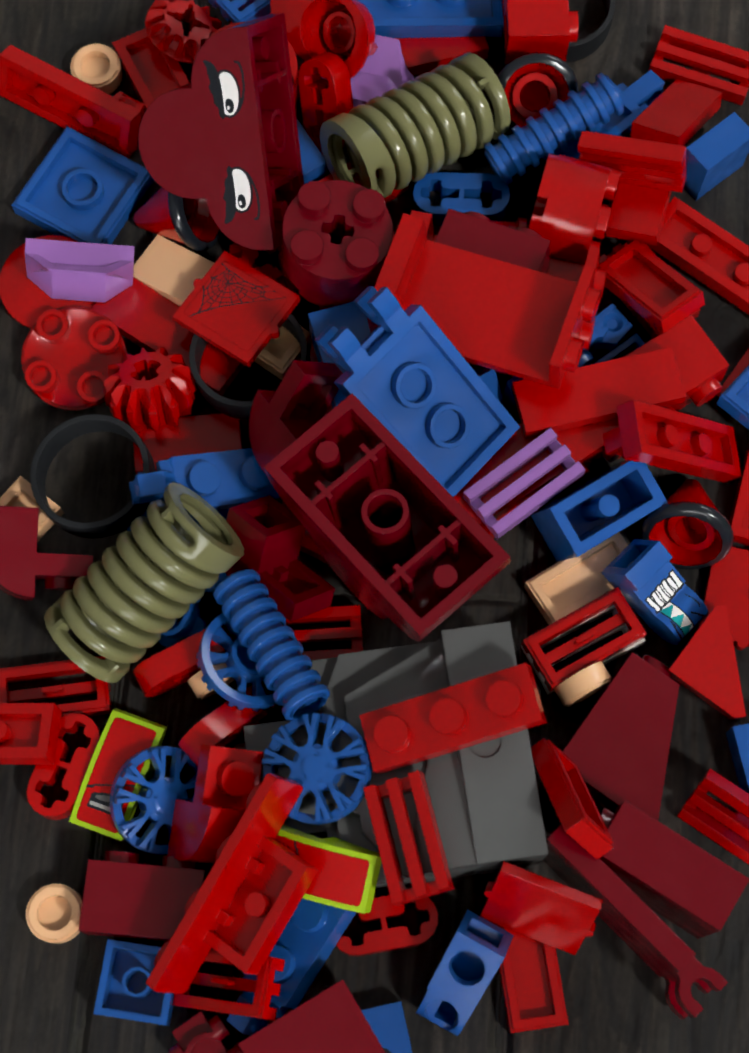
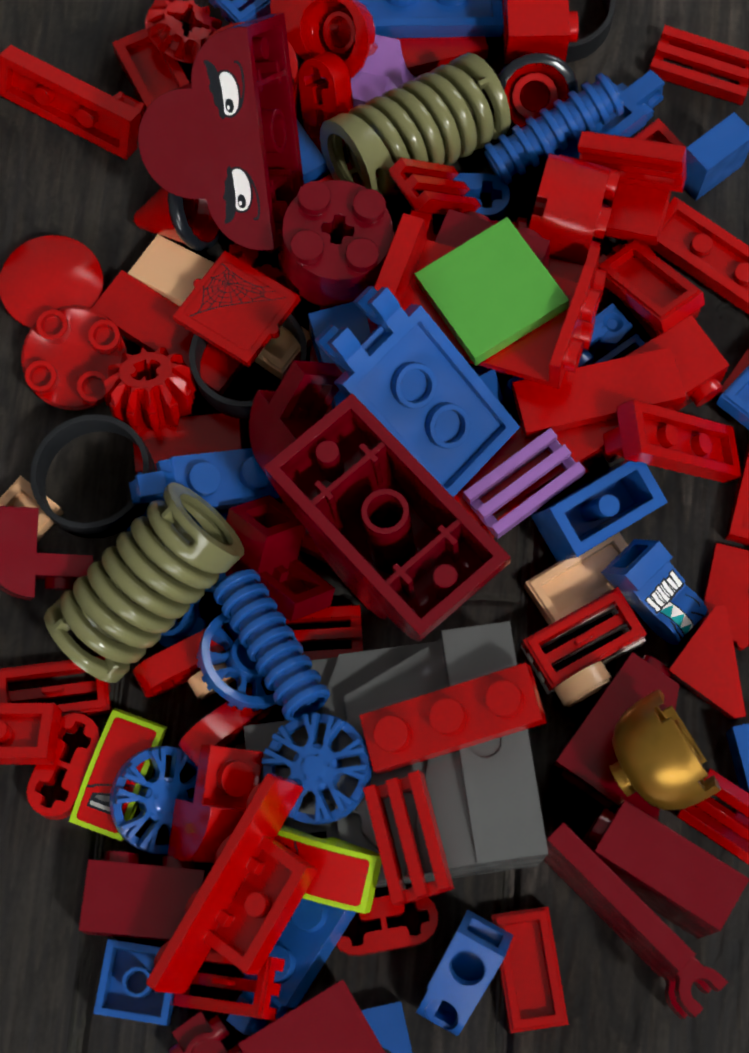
(54, 913): light nougat tile -> none
(79, 269): medium lavender slope -> none
(83, 190): blue tile -> none
(98, 67): light nougat tile -> none
(437, 184): none -> red tile
(491, 291): none -> bright green tile
(540, 908): red piece -> none
(571, 798): red tile -> none
(659, 757): none -> pearl gold cylinder
(677, 113): red tile -> none
(690, 528): red hat -> none

